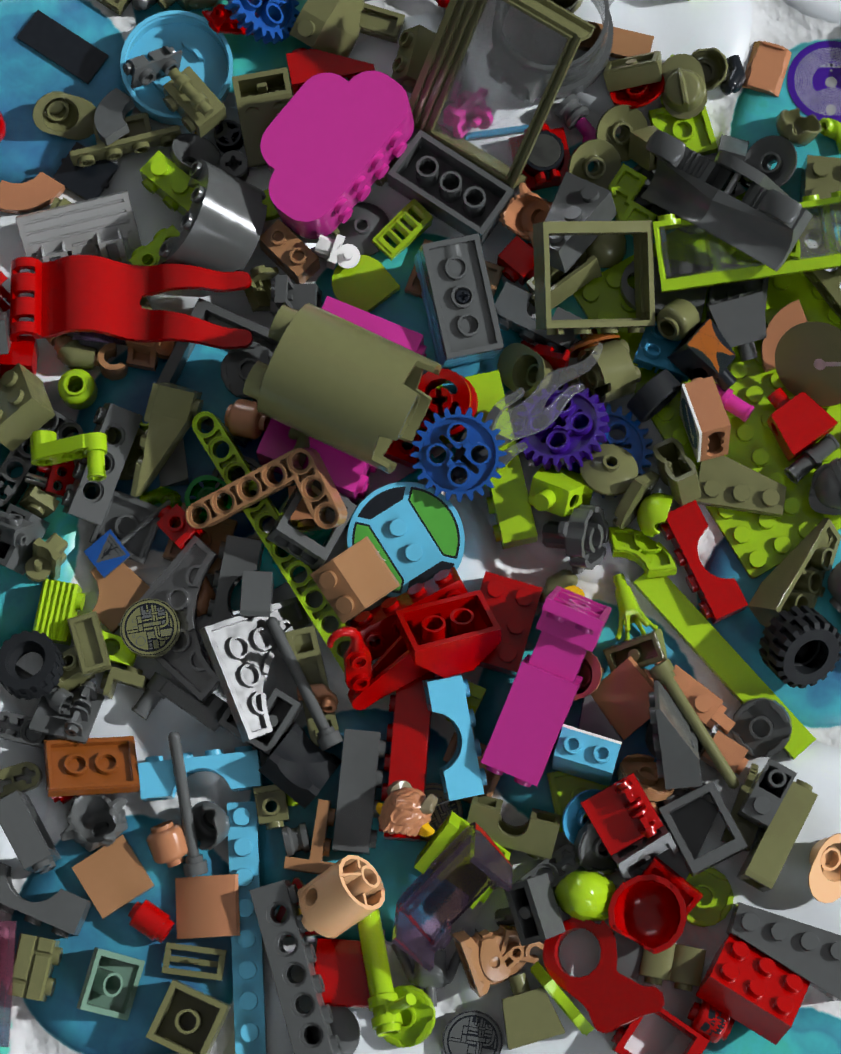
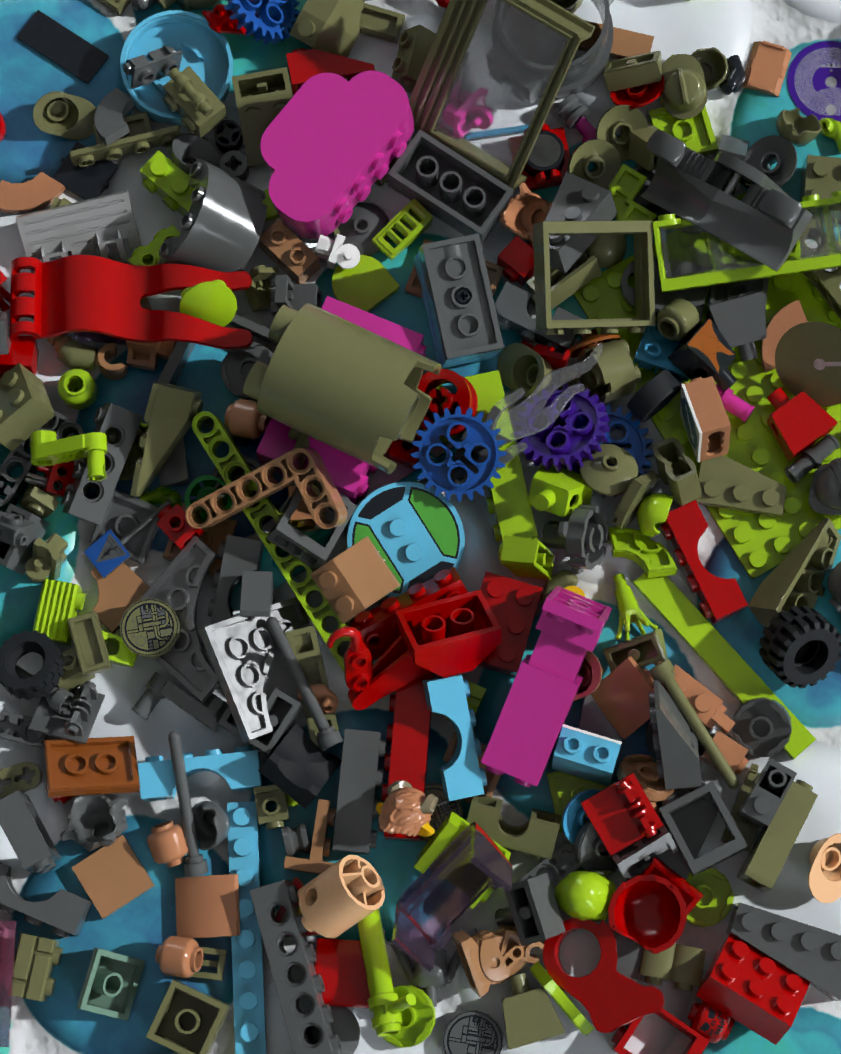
(130, 676): olive bracket -> none
(150, 921): red brick -> none
(179, 957): none -> nougat head
(206, 593): nougat arm -> none
(209, 302): none -> lime dish
(526, 557): none -> lime brick

